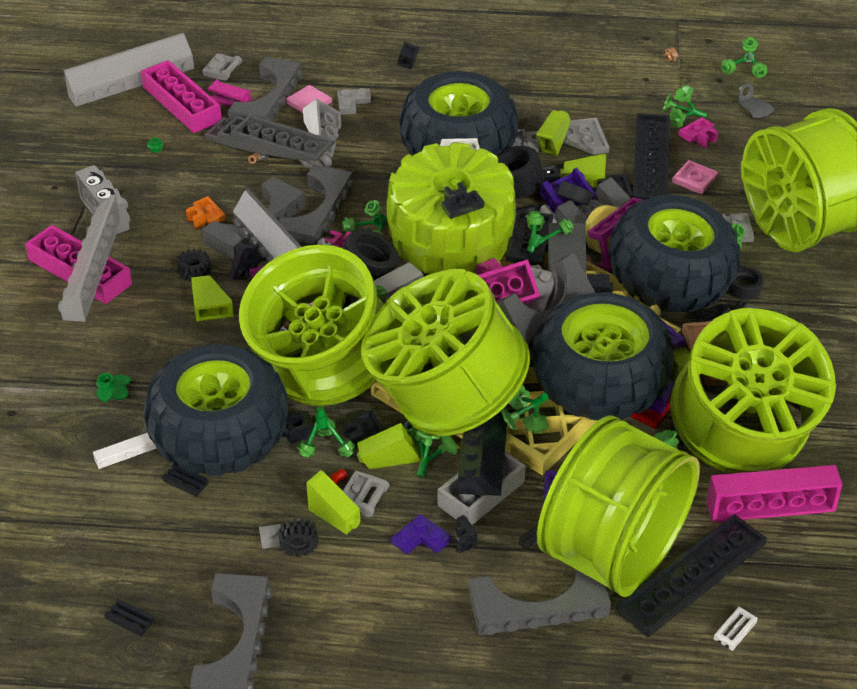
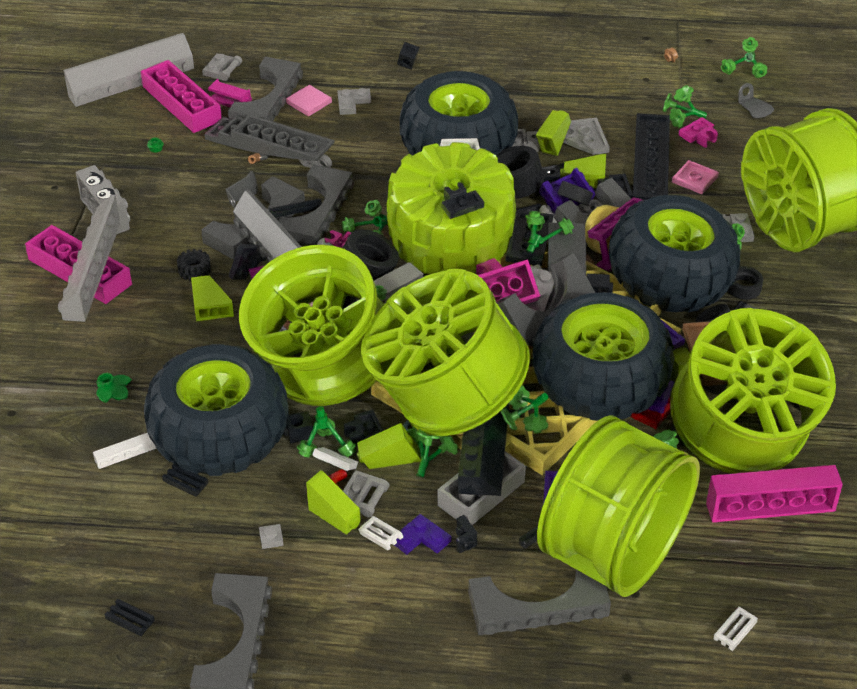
(204, 211): orange plate -> none
(236, 190): none -> dark grey piece
(289, 537): black tyre -> none
(295, 208): none -> black axle
(322, 121): light grey wedge -> none
(335, 458): none -> white tile
(382, 539): none -> white tile
(691, 575): black plate -> none

